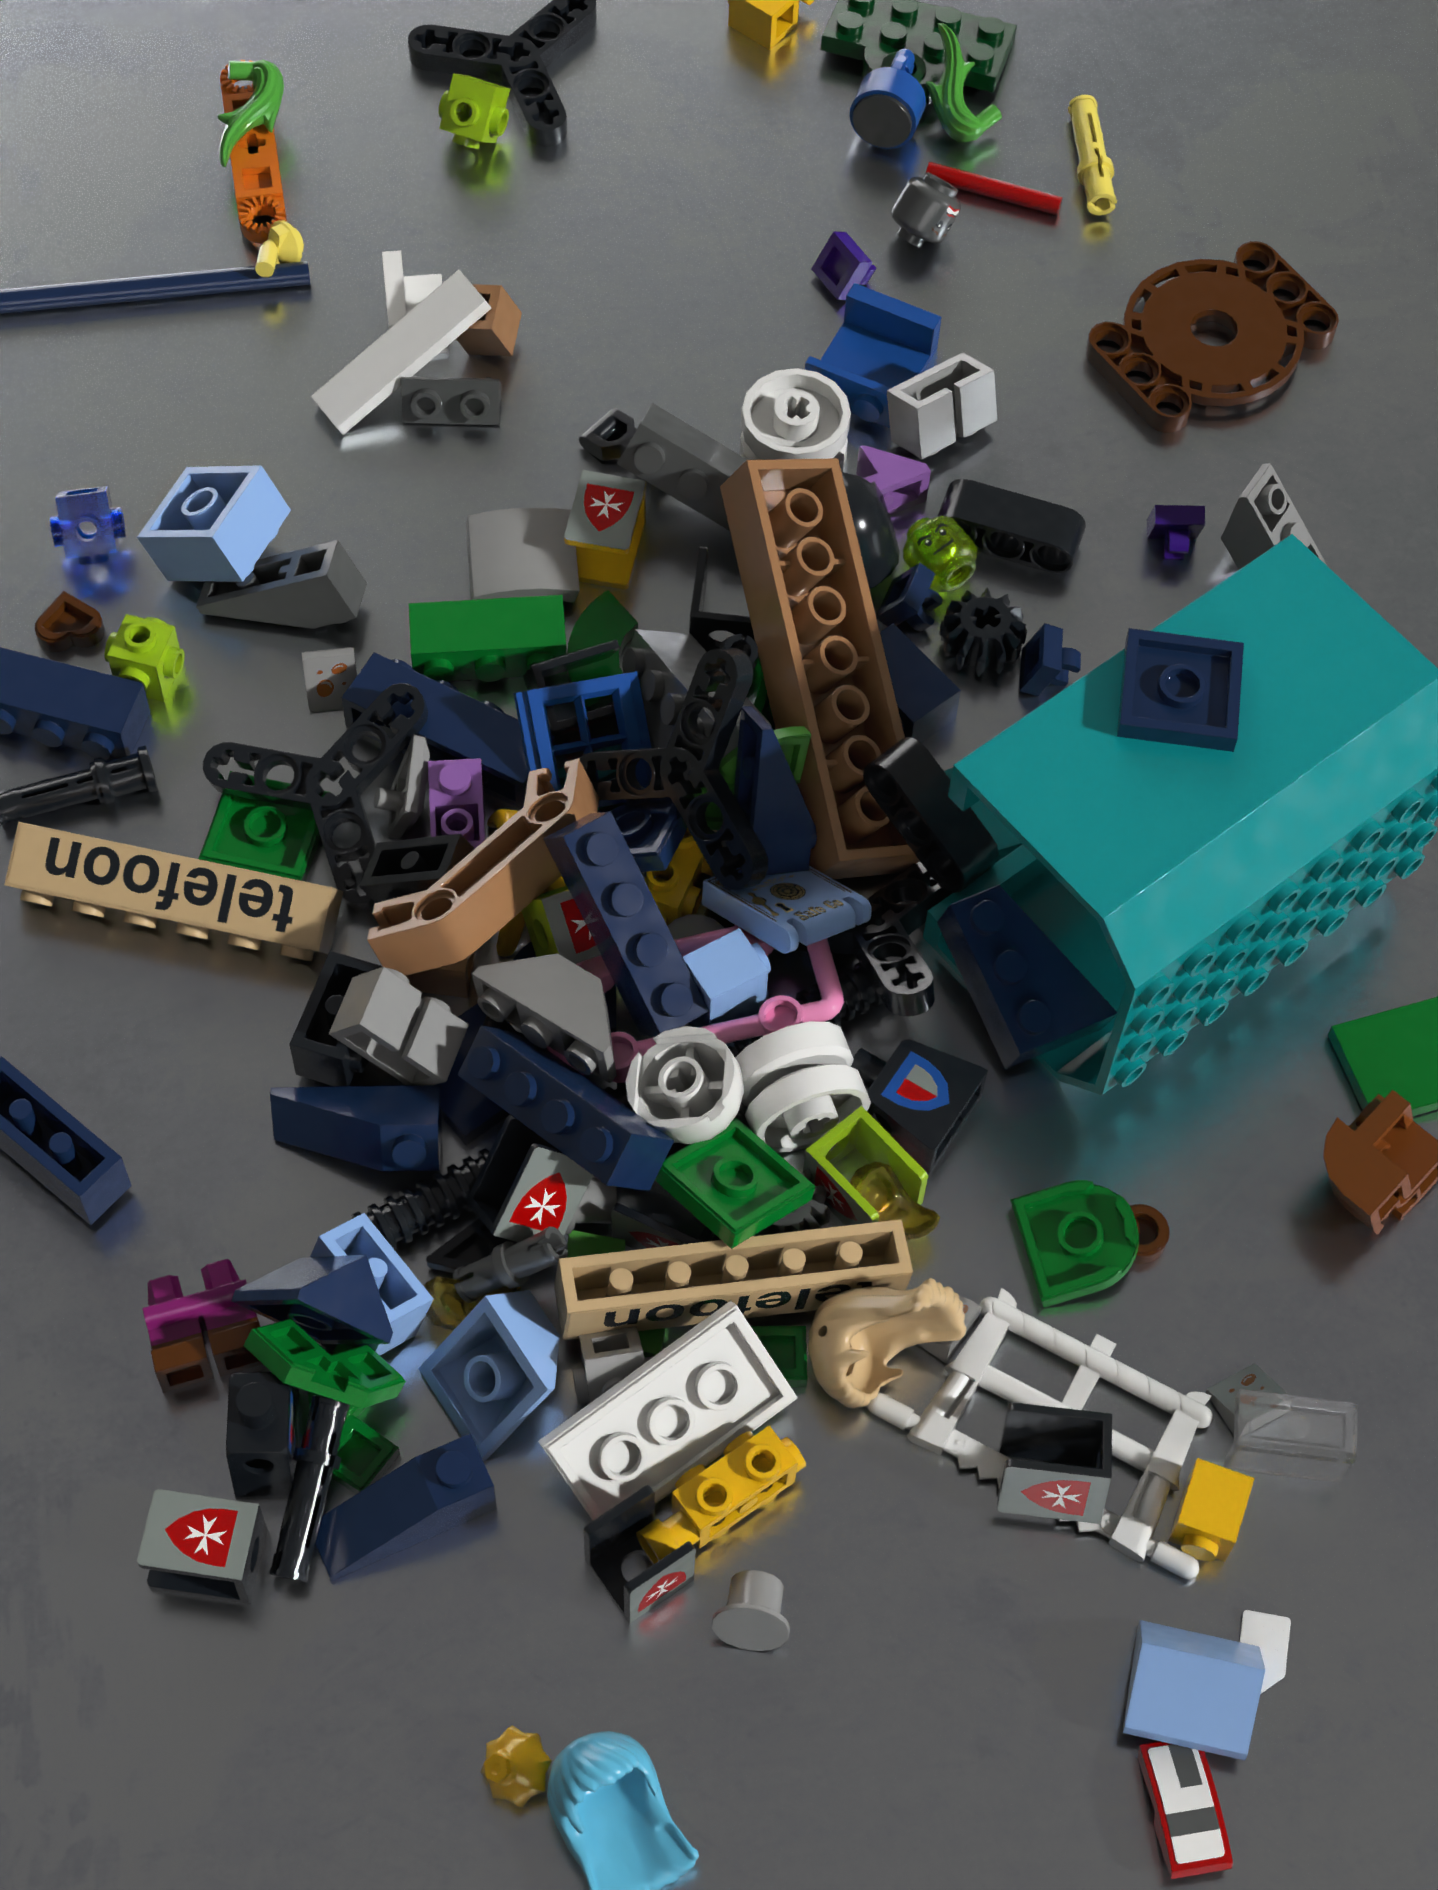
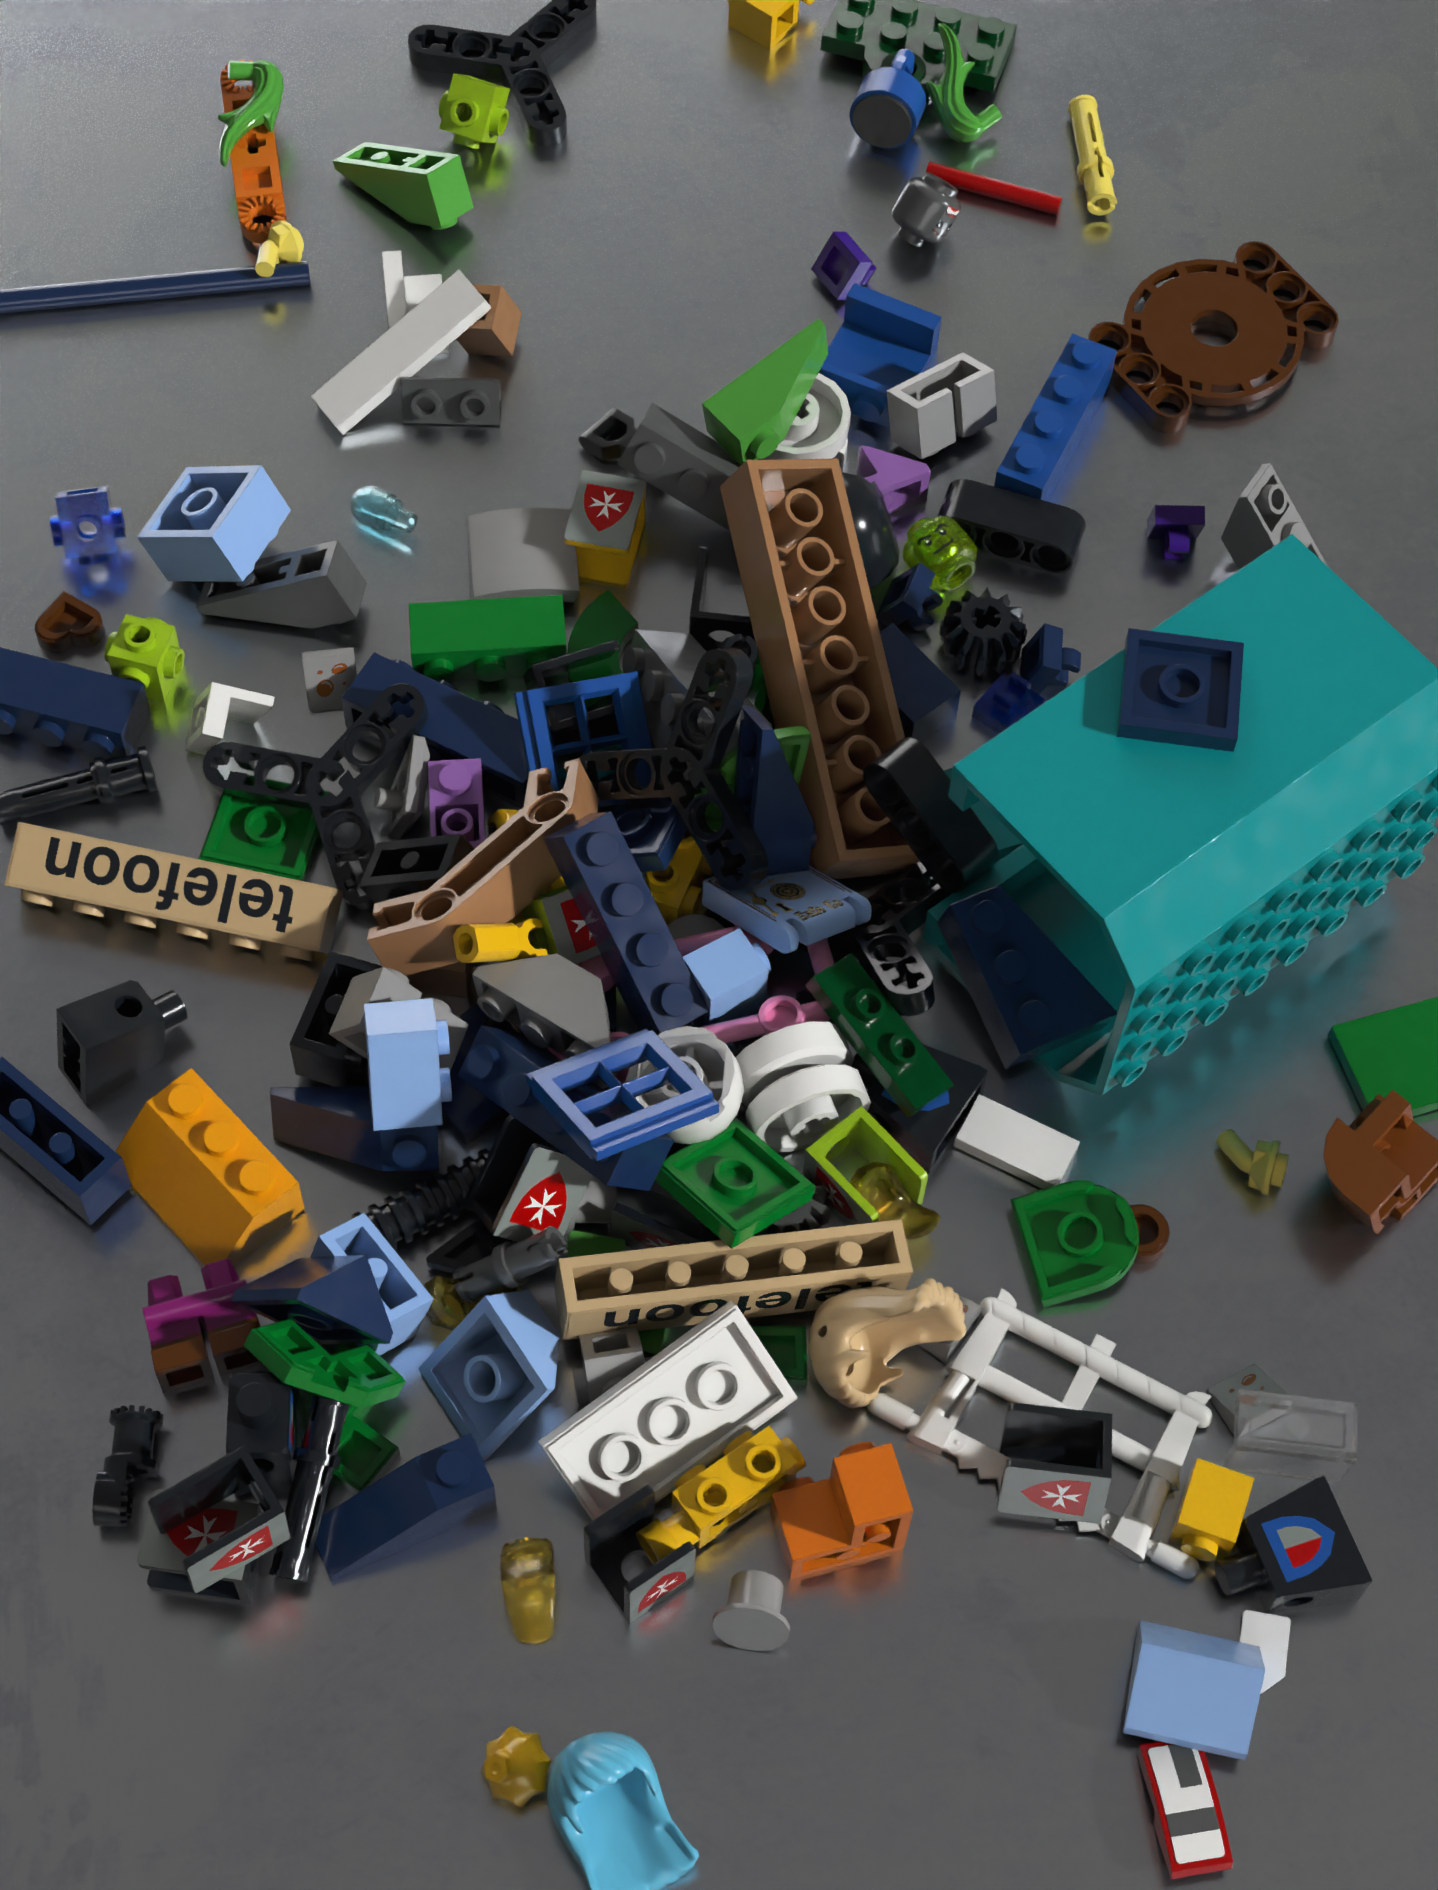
(113, 1037): none -> black torso
(129, 1461): none -> black connector
(207, 1173): none -> light orange slope
(207, 1489): none -> black piece
(213, 709): none -> white panel
(381, 510): none -> clear light blue cylinder
(404, 1064): none -> light blue brick
(412, 182): none -> bright green slope
(496, 941): none -> yellow bar
(529, 1587): none -> clear yellow hair
(643, 1123): none -> blue piece
(761, 404): none -> bright green slope
(844, 1517): none -> orange brick
(879, 1035): none -> dark green plate
(1006, 702): none -> clear blue tile
(1016, 1143): none -> white tile
(1057, 419): none -> blue brick
(1264, 1165): none -> light yellow plate
(1296, 1553): none -> black torso

